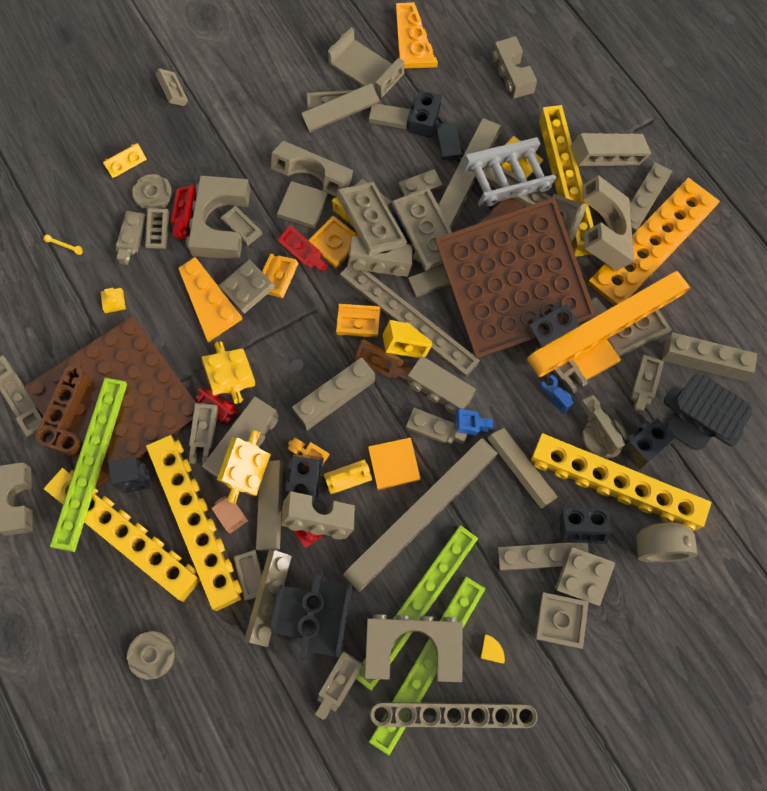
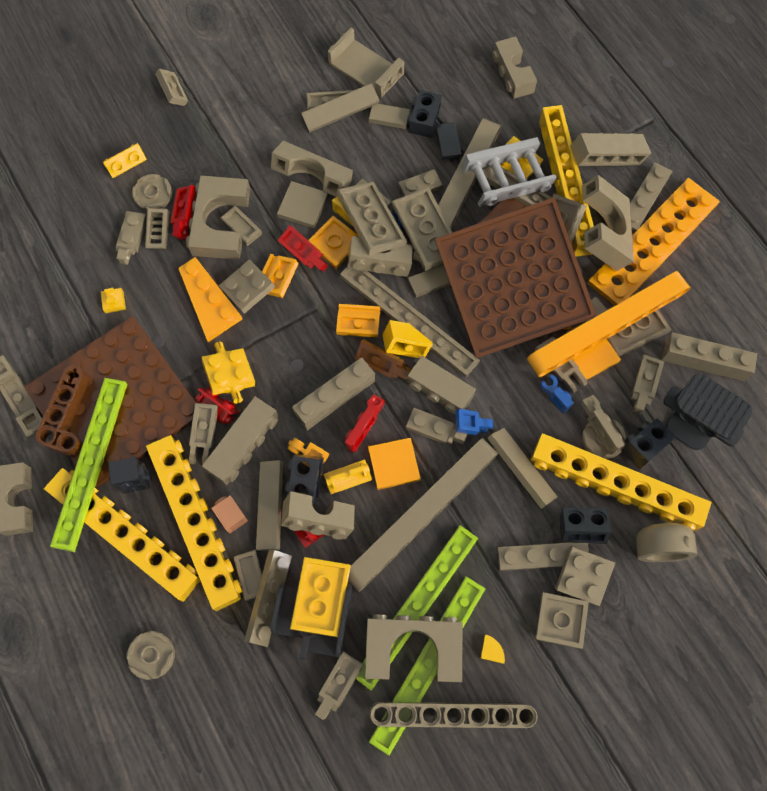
(78, 250): yellow hinge -> none
(243, 467): yellow plate -> none
(320, 597): none -> yellow tile
(364, 423): none -> red hinge
(412, 38): light orange wing -> none
(554, 329): black brick -> none

